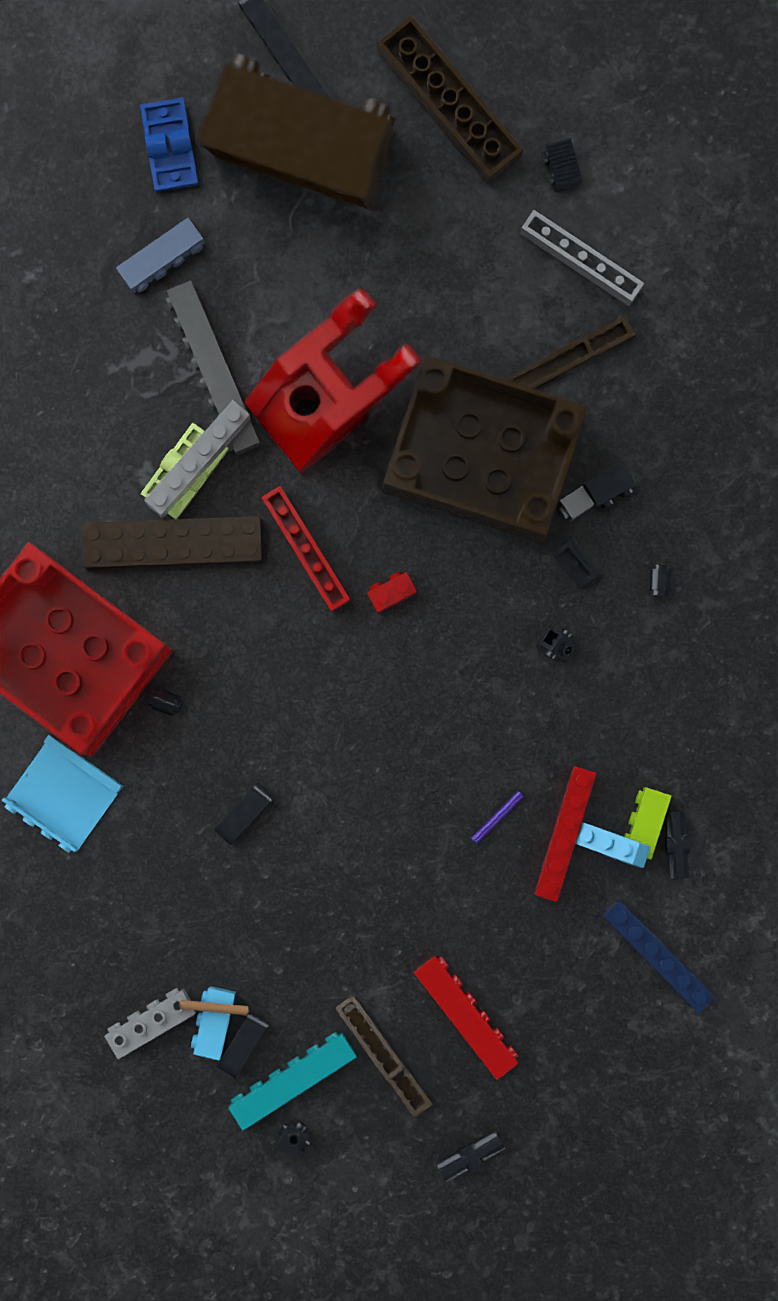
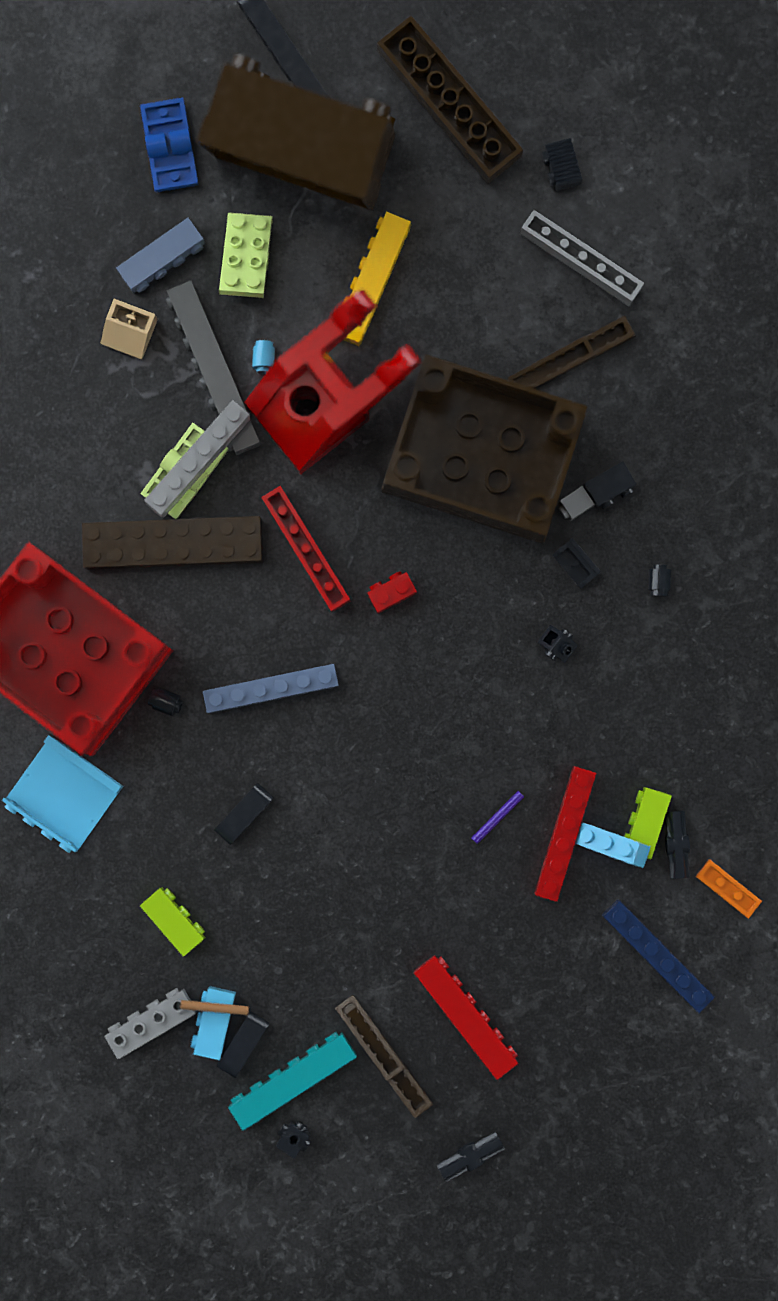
(128, 329): none -> tan slope
(173, 920): none -> lime brick
(245, 255): none -> yellowish green plate
(263, 356): none -> medium azure brick
(270, 688): none -> sand blue brick
(378, 264): none -> yellow brick
(728, 888): none -> orange tile

